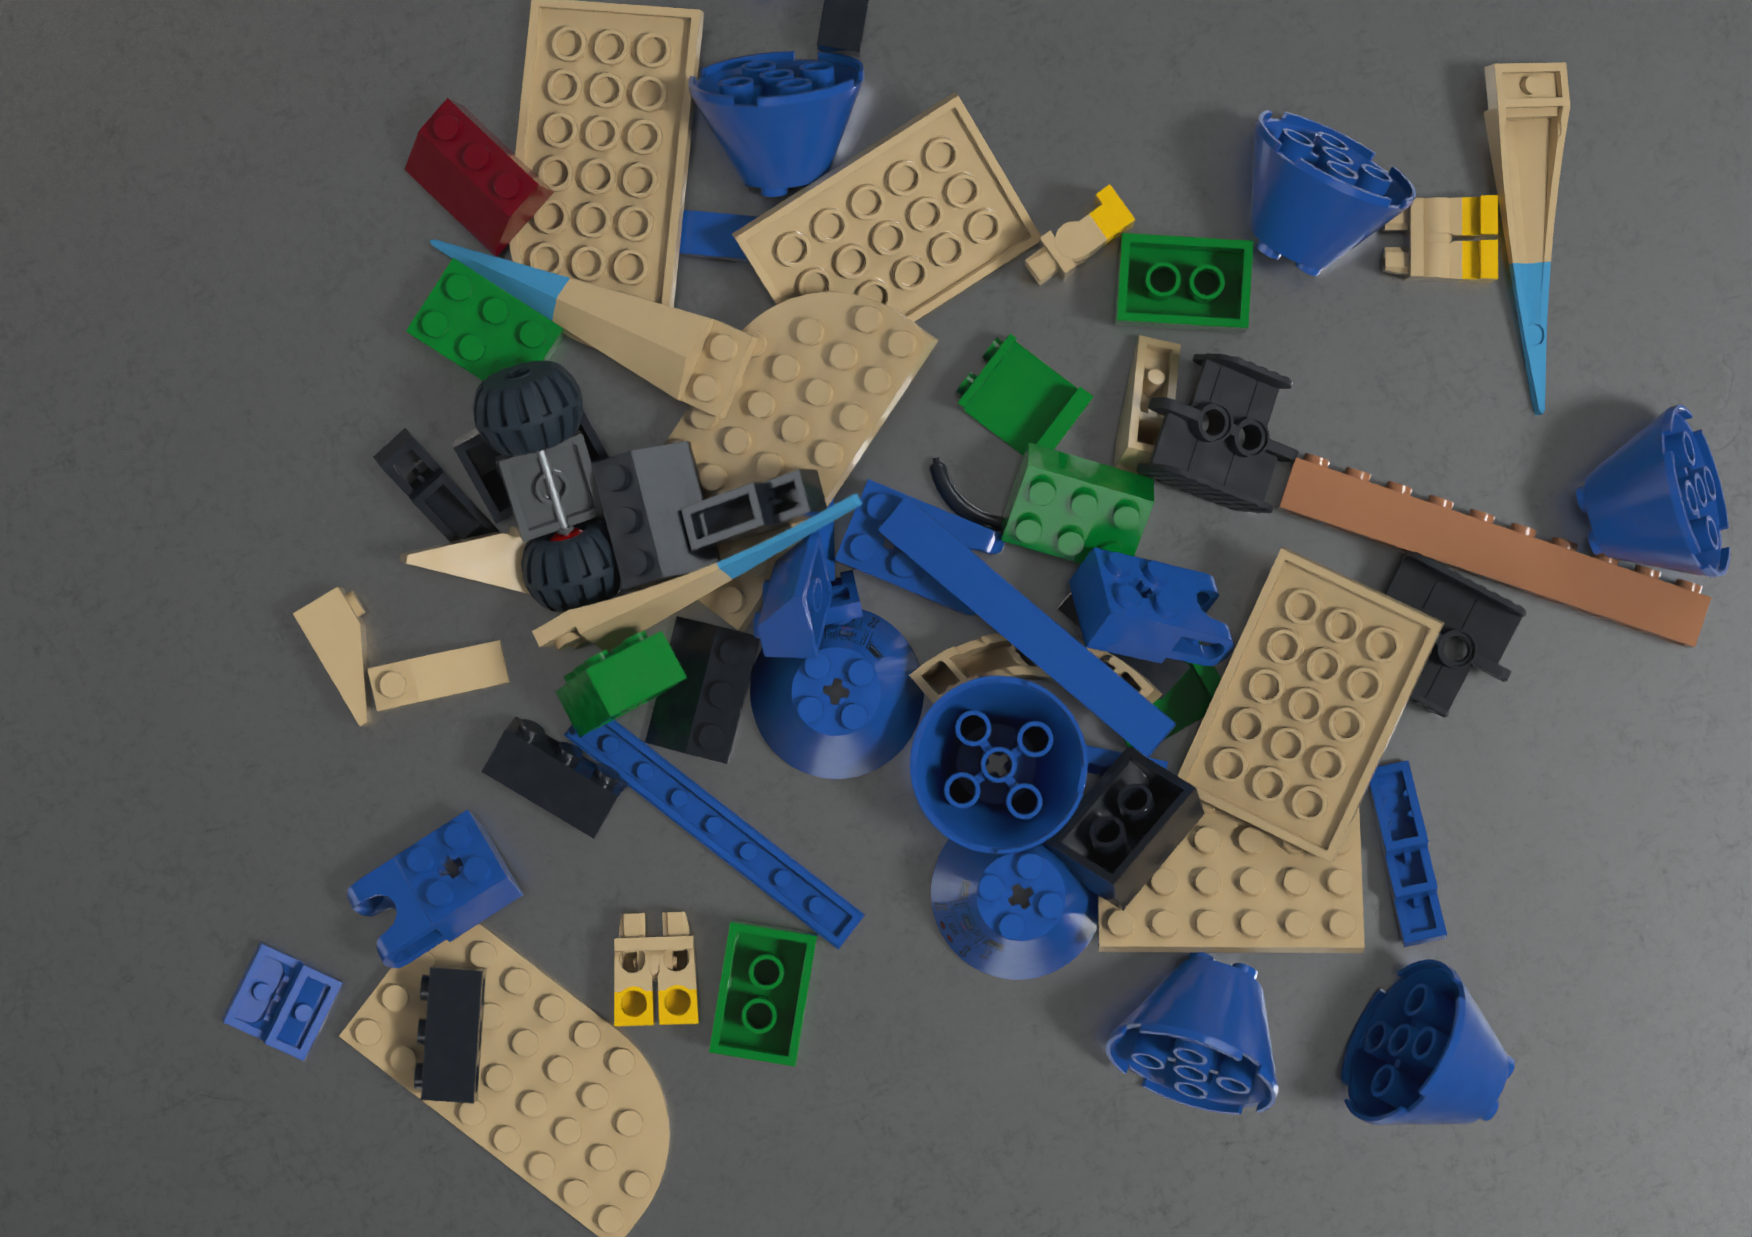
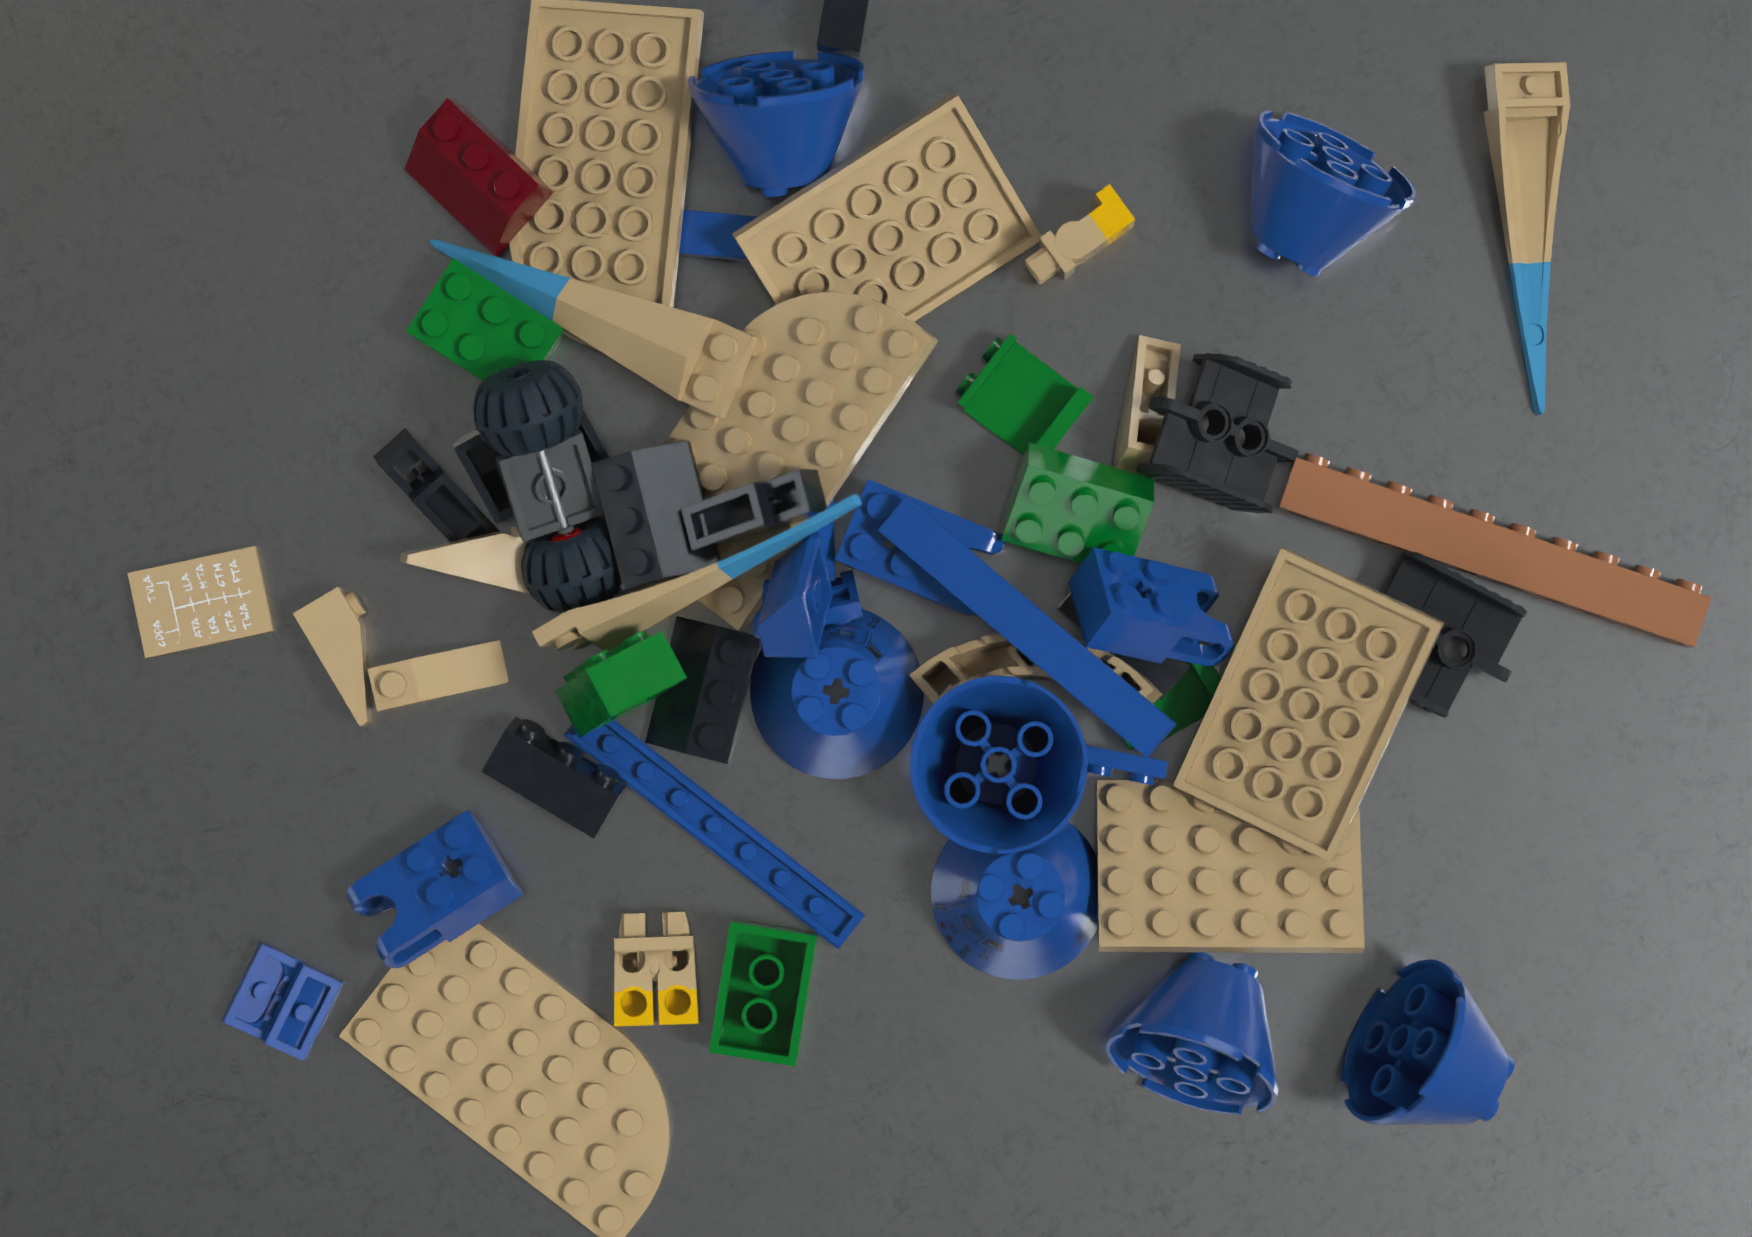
(201, 602): none -> tan tile
(451, 1034): black brick -> none
(957, 502): black piece -> none
(1127, 827): black slope -> none
(1183, 282): green brick -> none
(1406, 854): blue slope -> none
(1429, 246): tan hips -> none
(1659, 500): blue cone -> none

